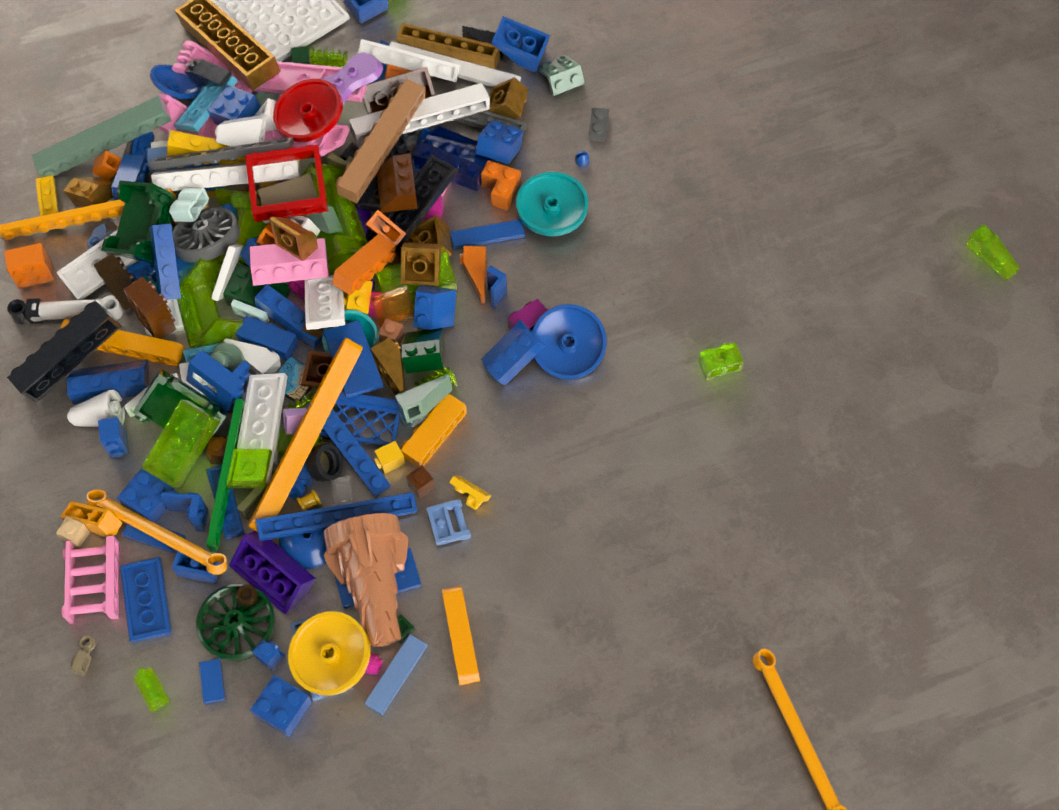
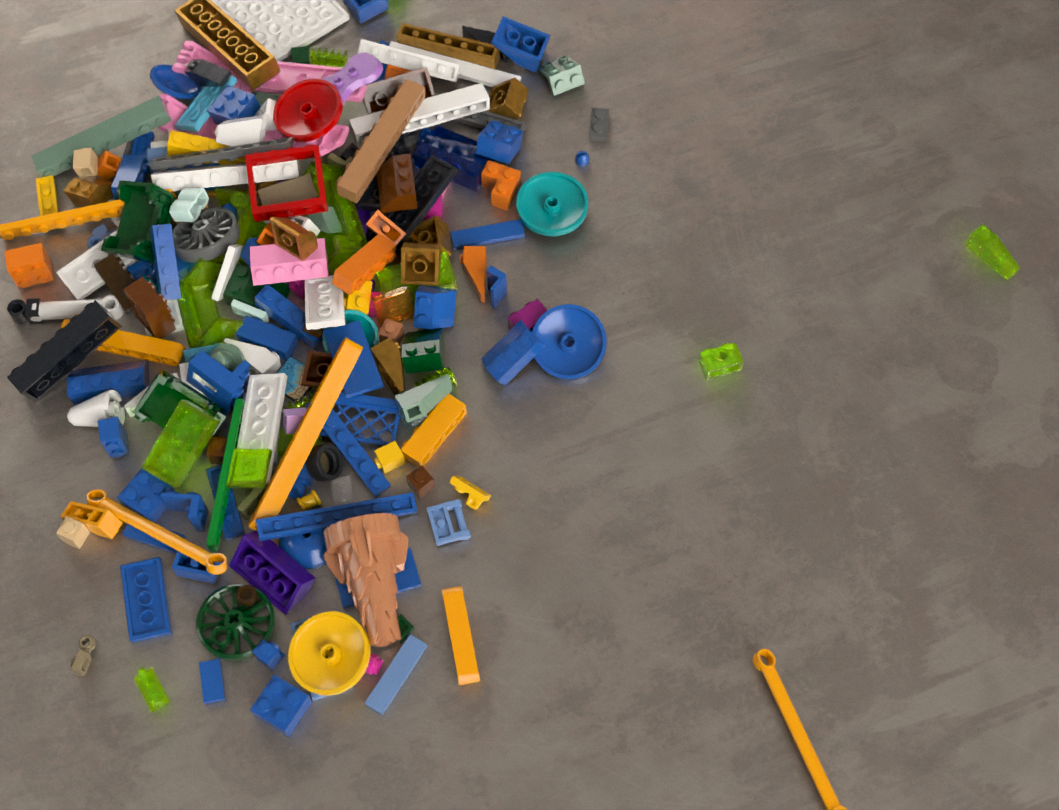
(85, 162): none -> tan brick
(110, 587): bright pink fence -> none

